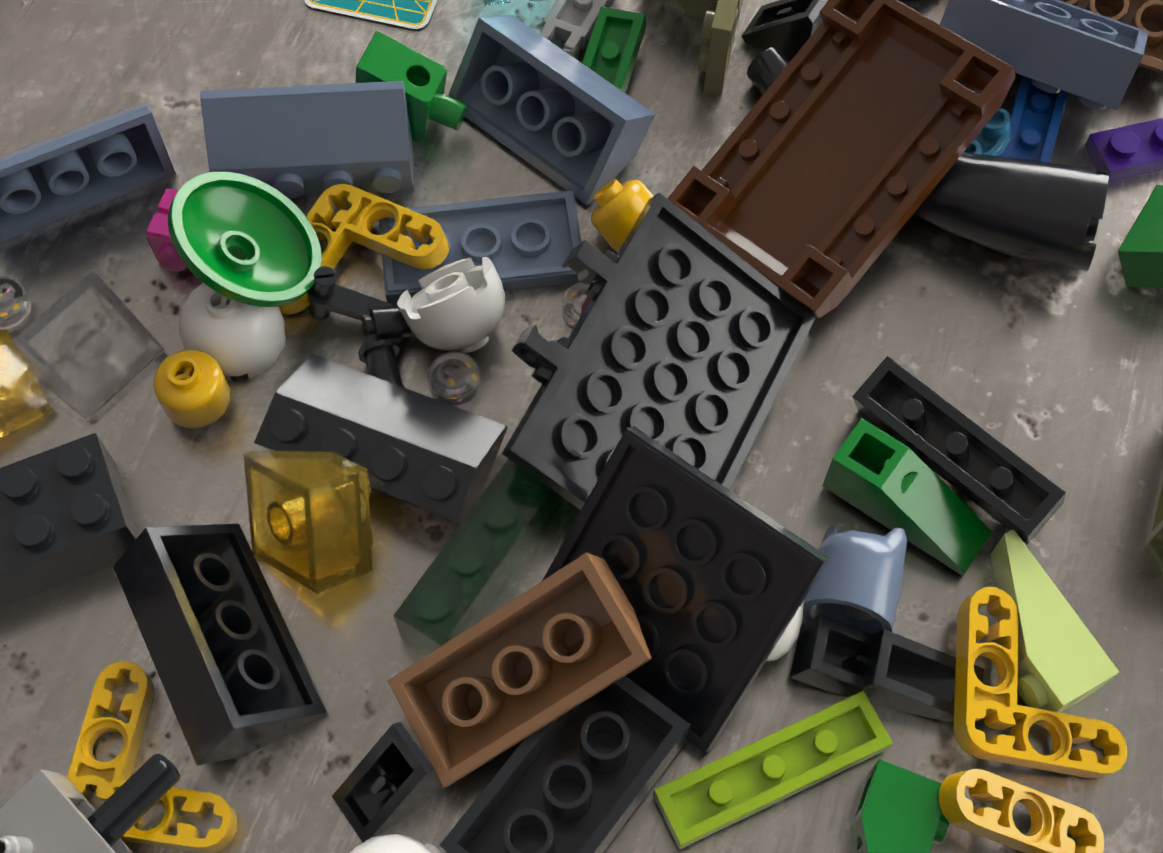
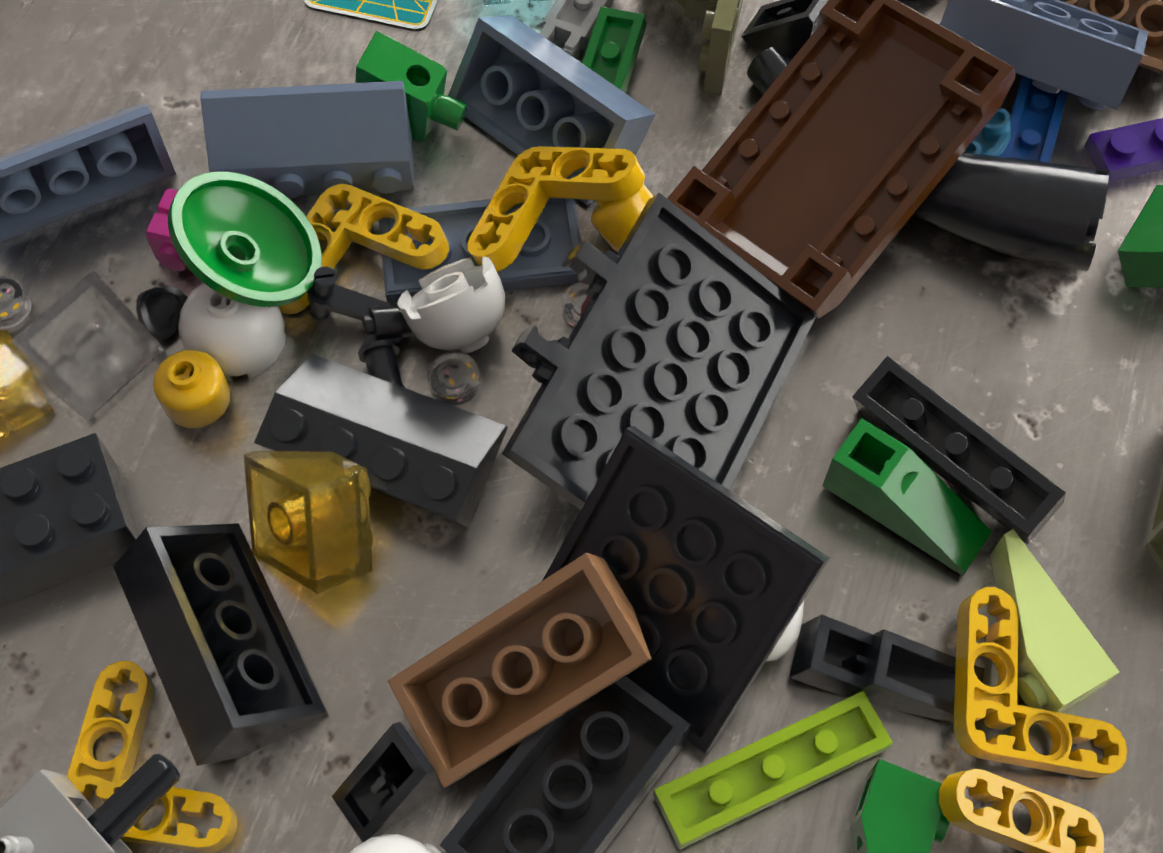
(160, 310): none -> black piece
(477, 559): clear green brick -> none
(543, 174): none -> yellow beam
(861, 573): sand blue piece -> none

